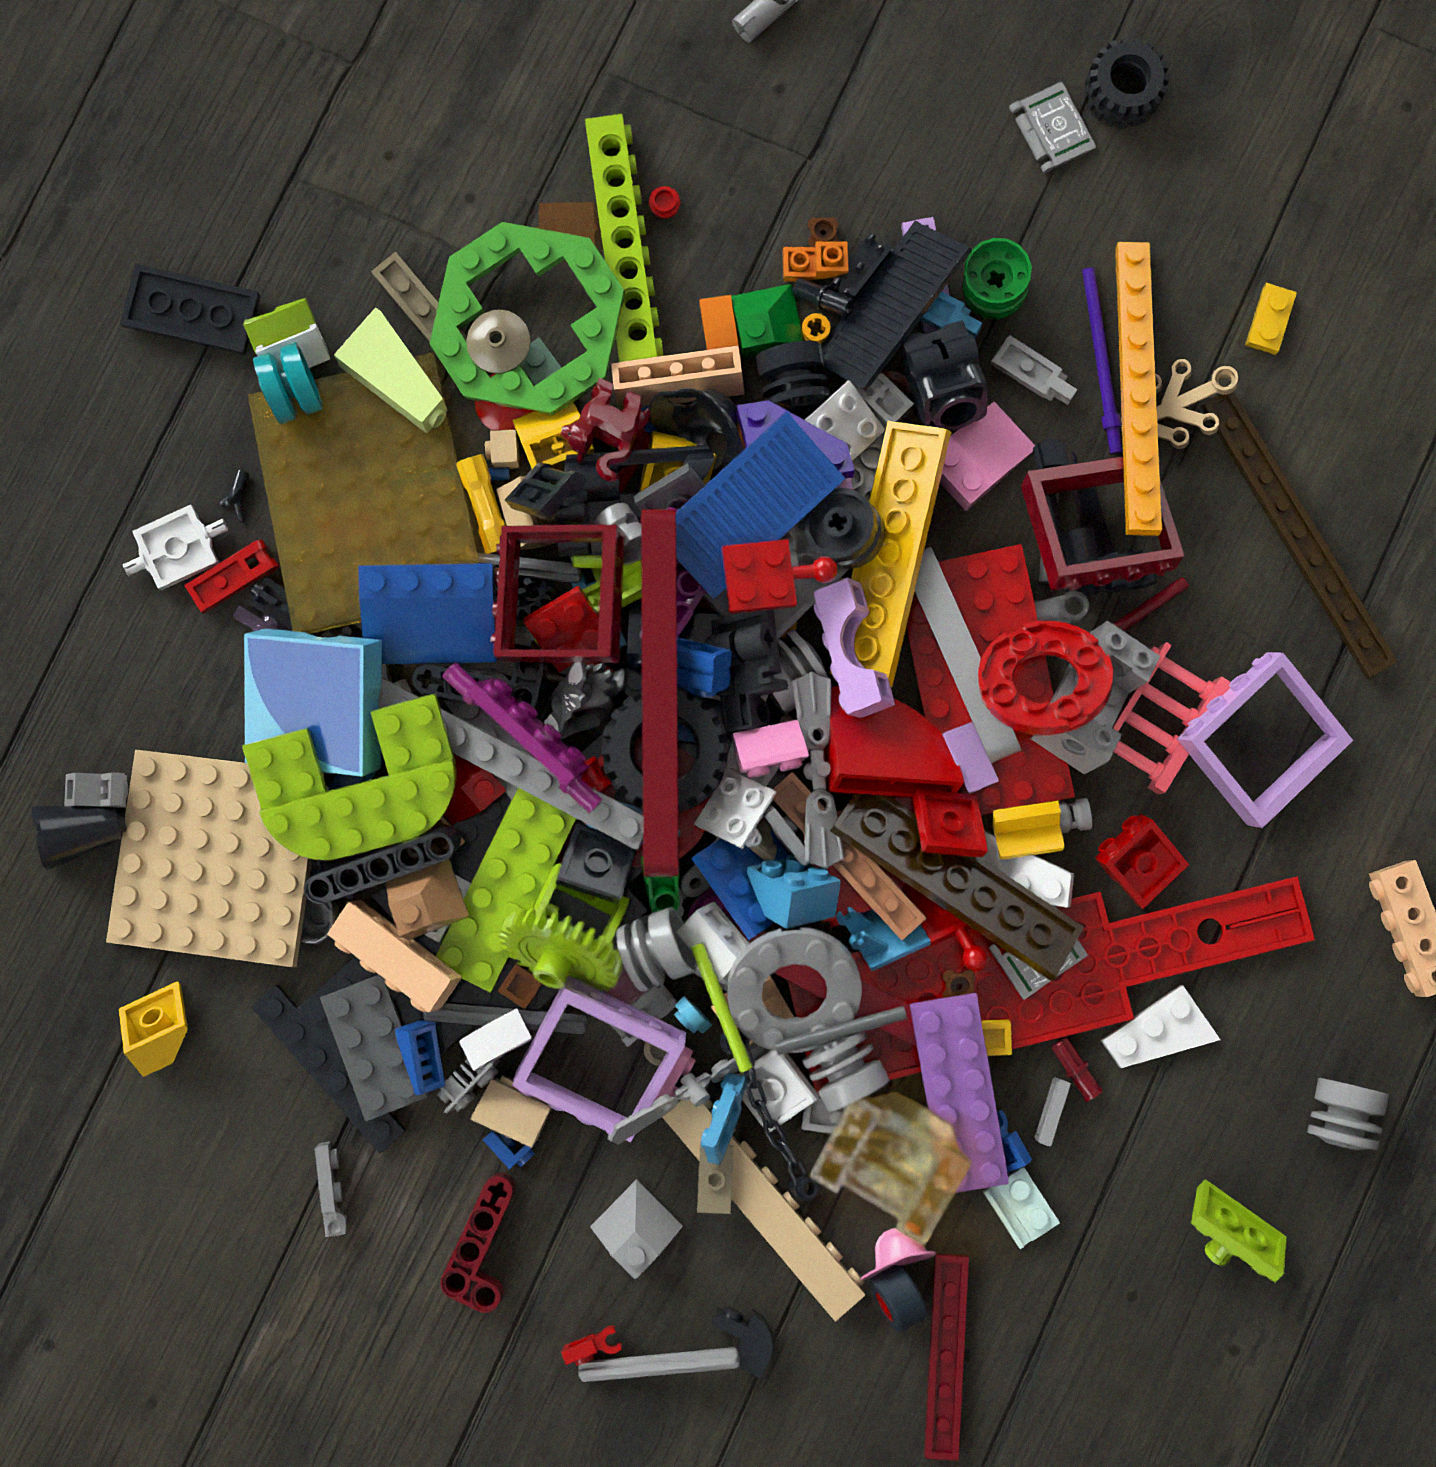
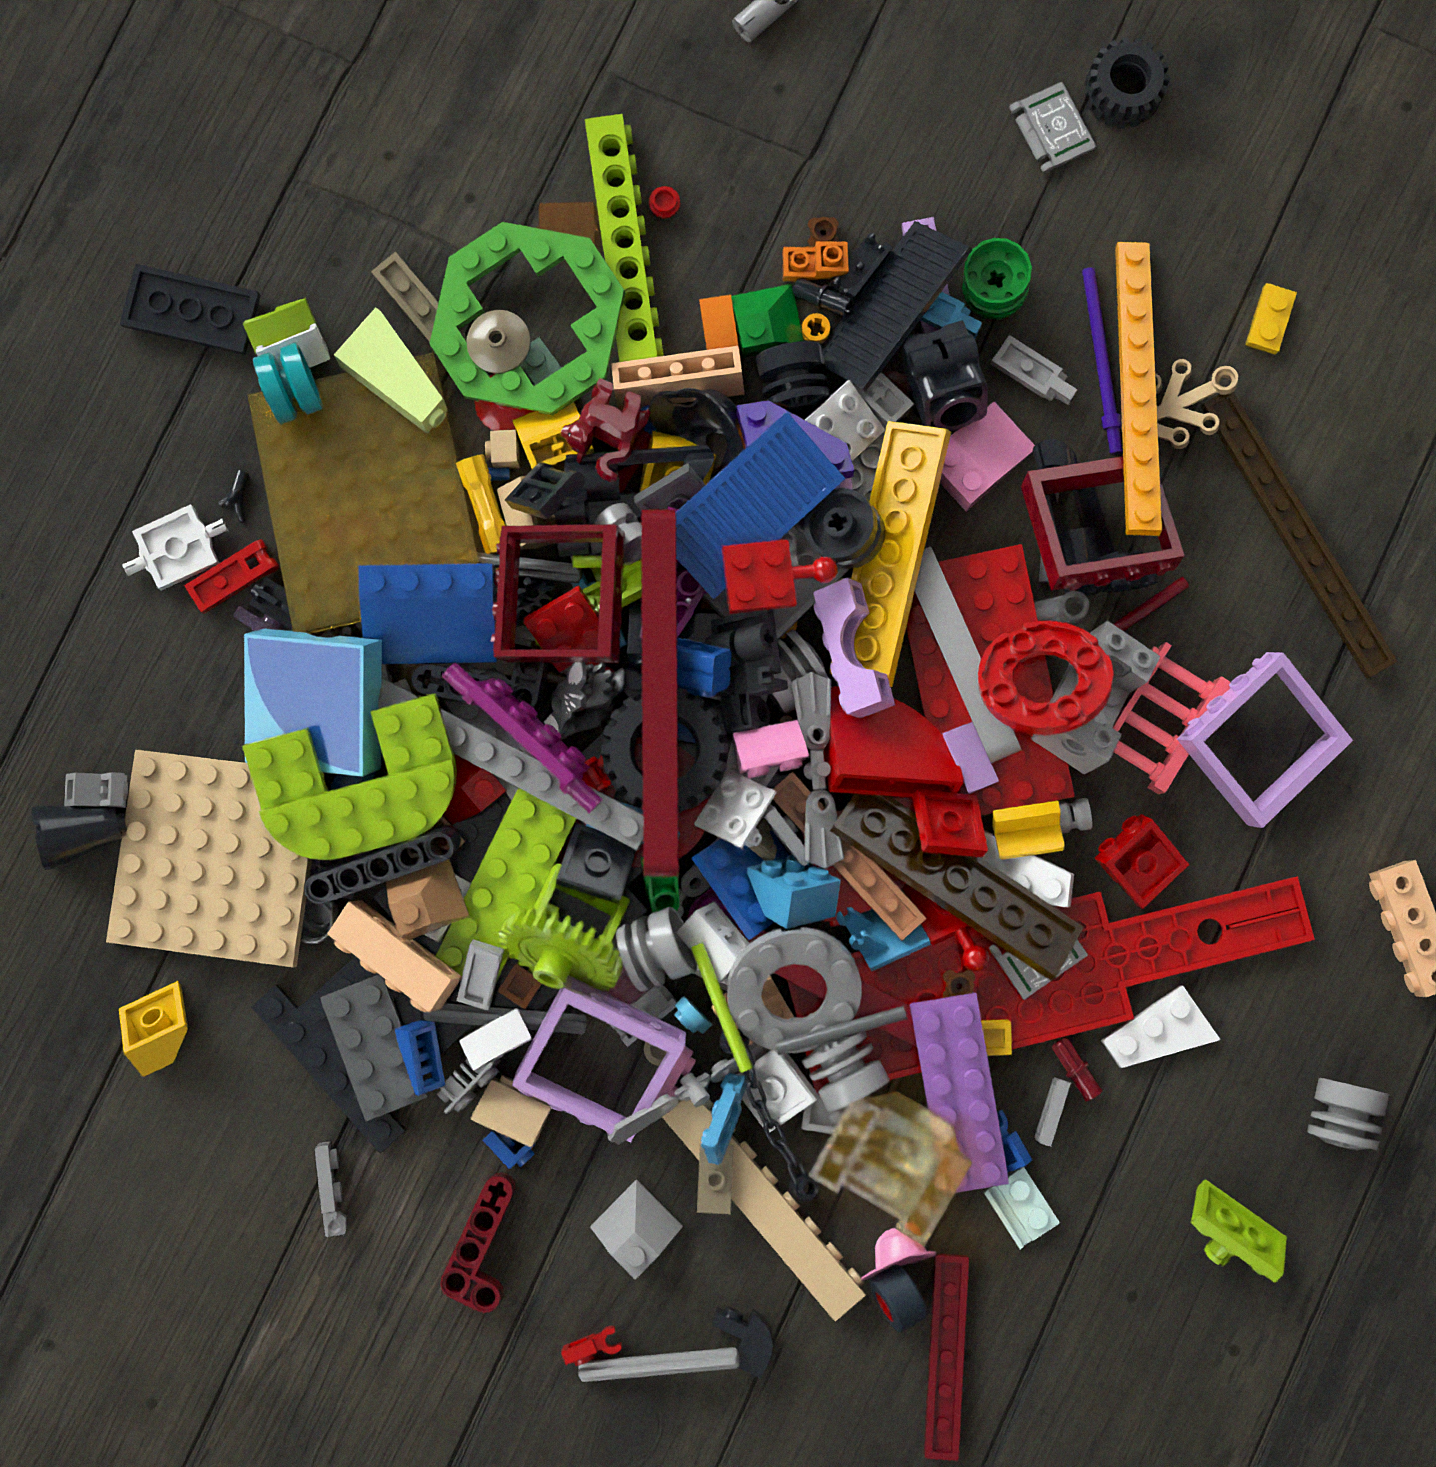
(480, 974): none -> light grey tile

